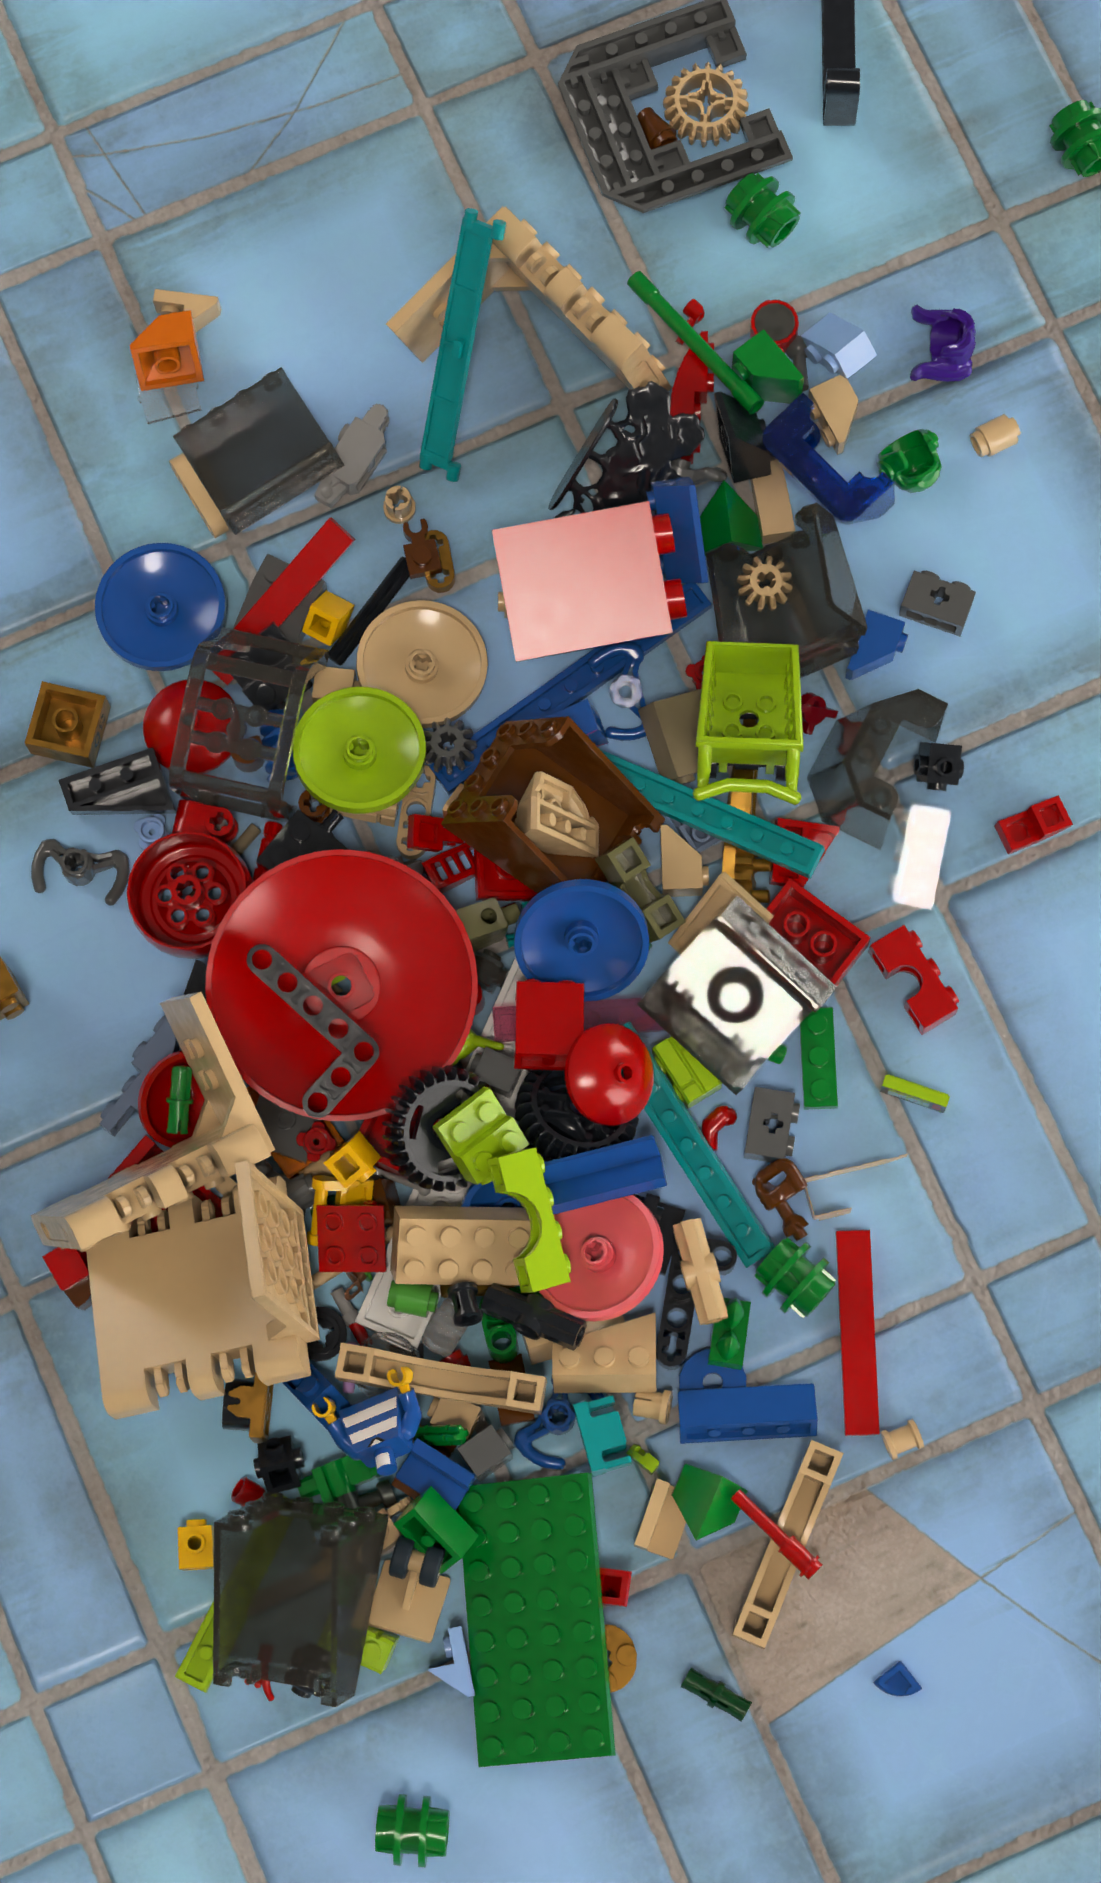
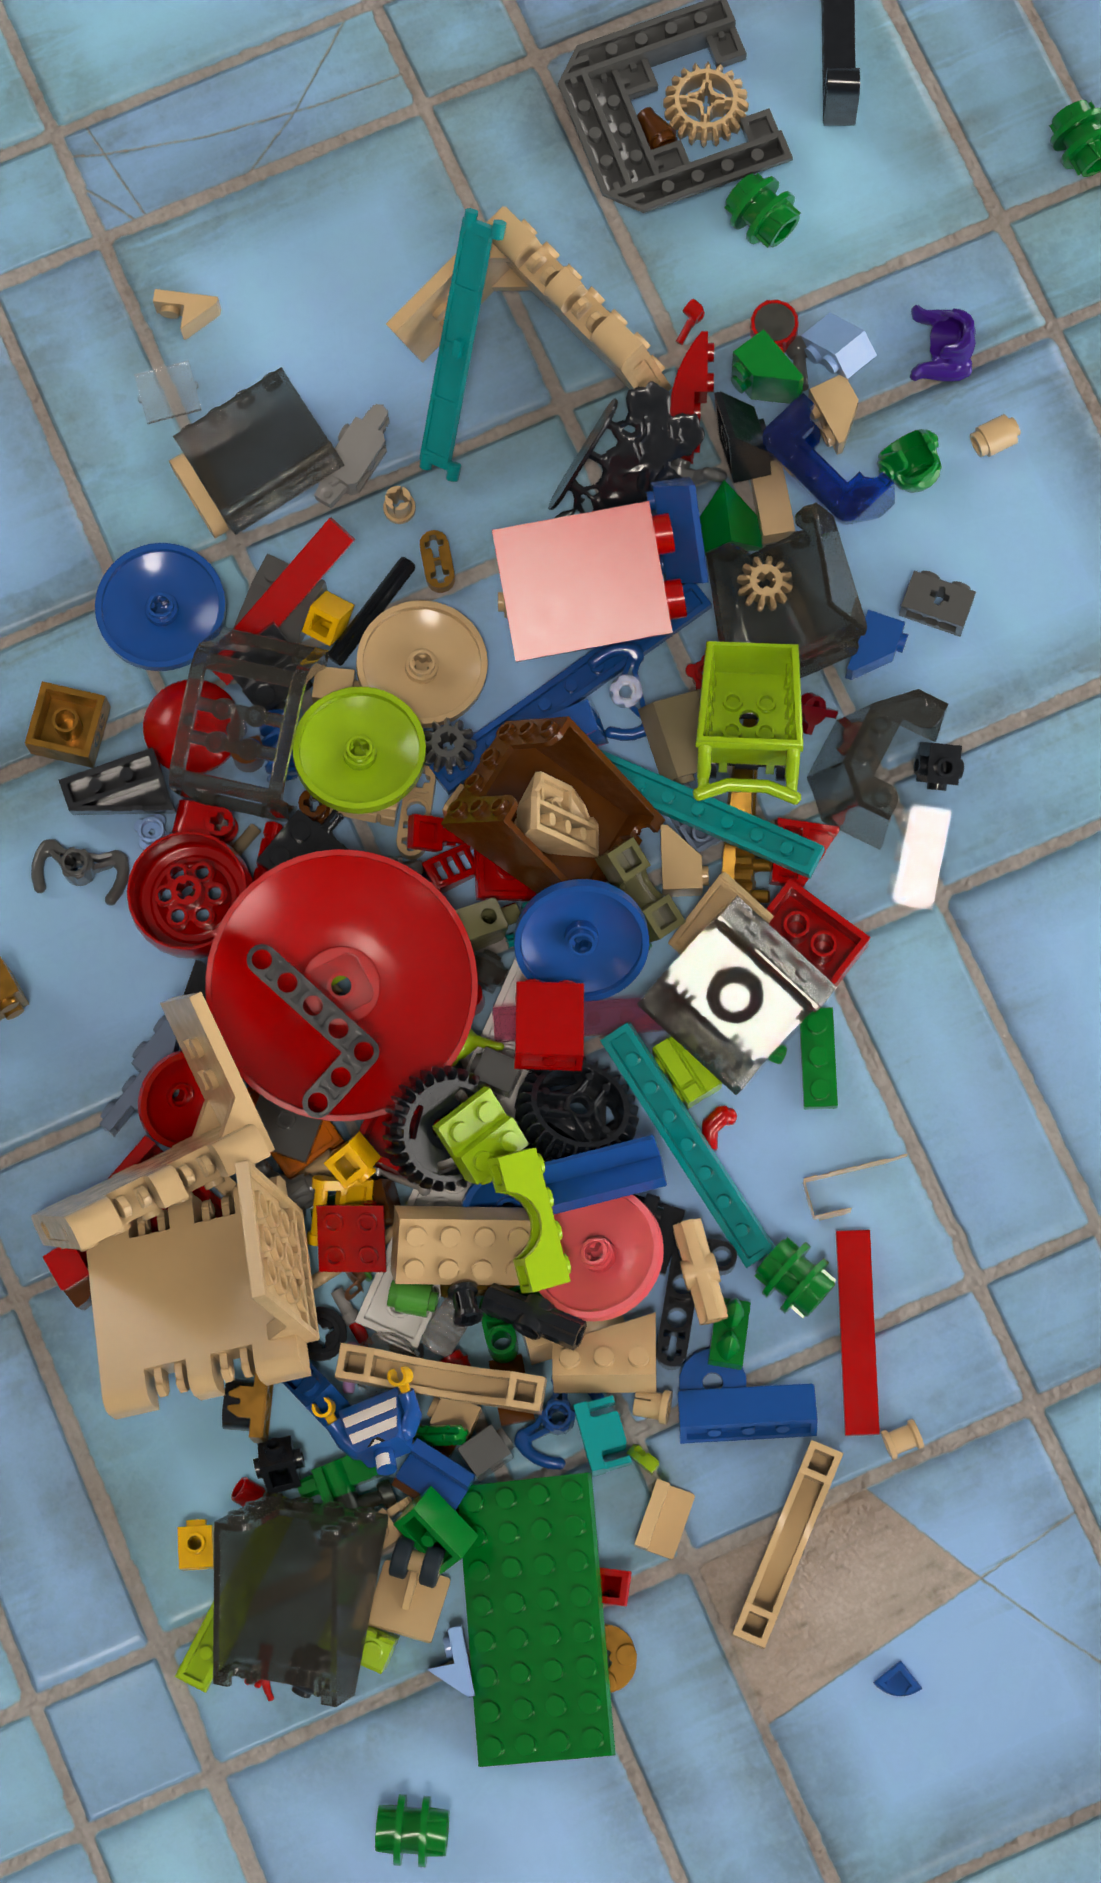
(167, 352): orange slope -> none
(179, 1100): green axle -> none
(318, 1132): red plate -> none
(421, 554): reddish brown plate -> none
(596, 1079): red dish -> none
(705, 1500): green slope -> none
(716, 1694): dark green pin -> none
(739, 388): green piece -> none
(769, 1105): dark grey brick -> none
(777, 1197): reddish brown piece -> none
(789, 1546): red pin -> none
(902, 953): red arch -> none
(915, 1093): lime tile -> none
(1033, 825): red slope -> none

